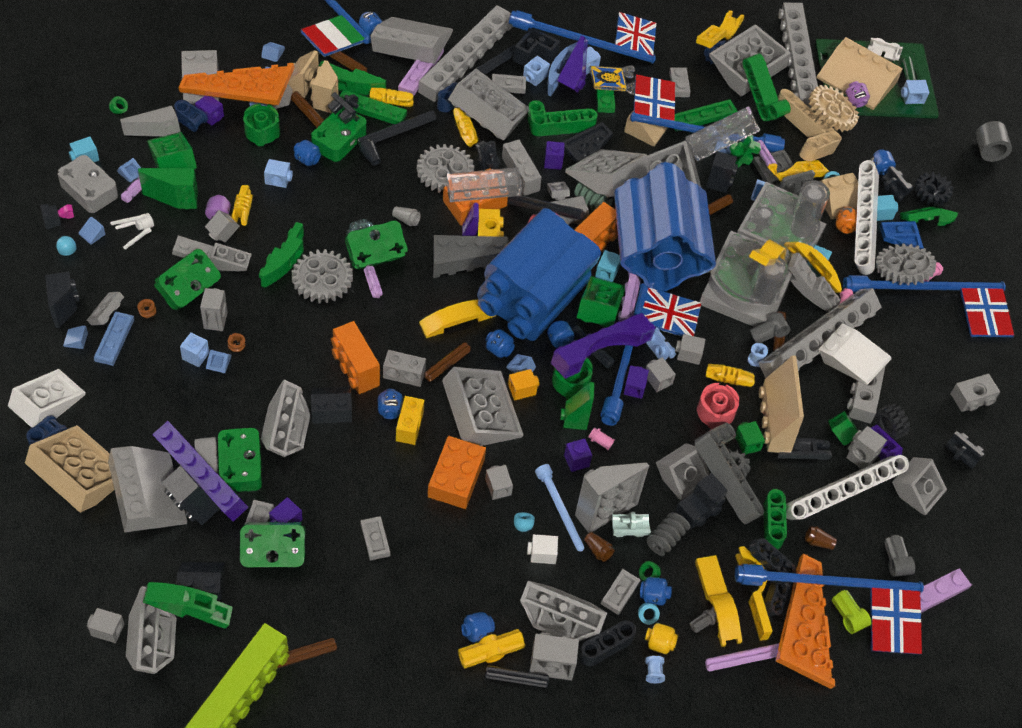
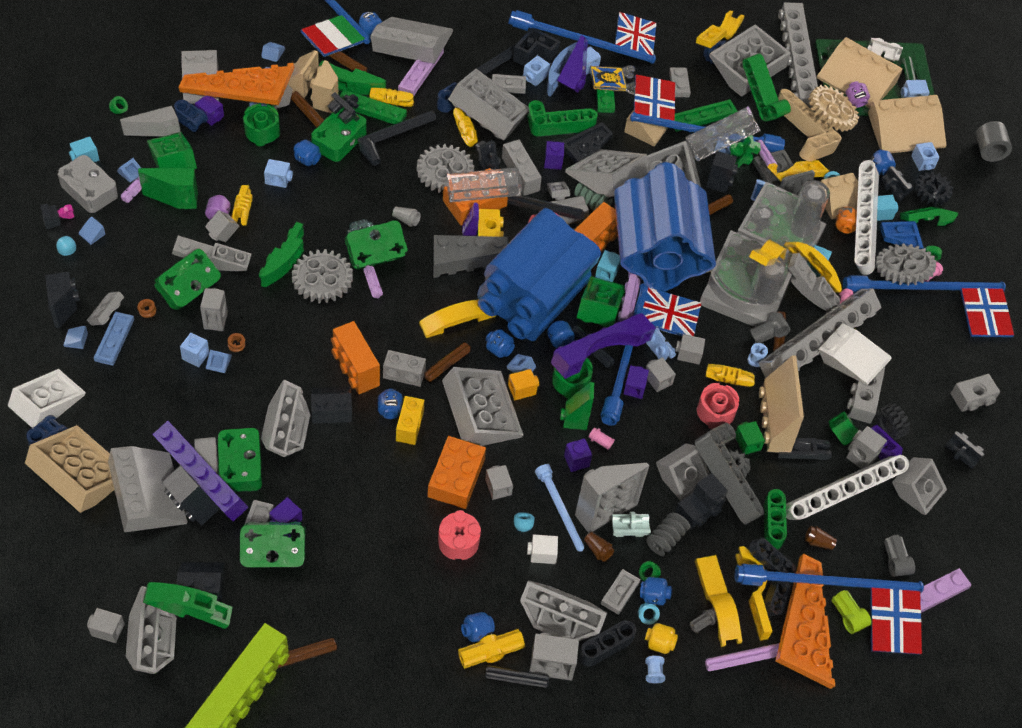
(142, 222): white plant -> none
(375, 538): light grey plate -> none
(459, 535): none -> coral brick
(465, 53): light grey brick -> none
(907, 122): none -> tan slope
(925, 156): none -> light blue brick
(935, 251): none -> green tile

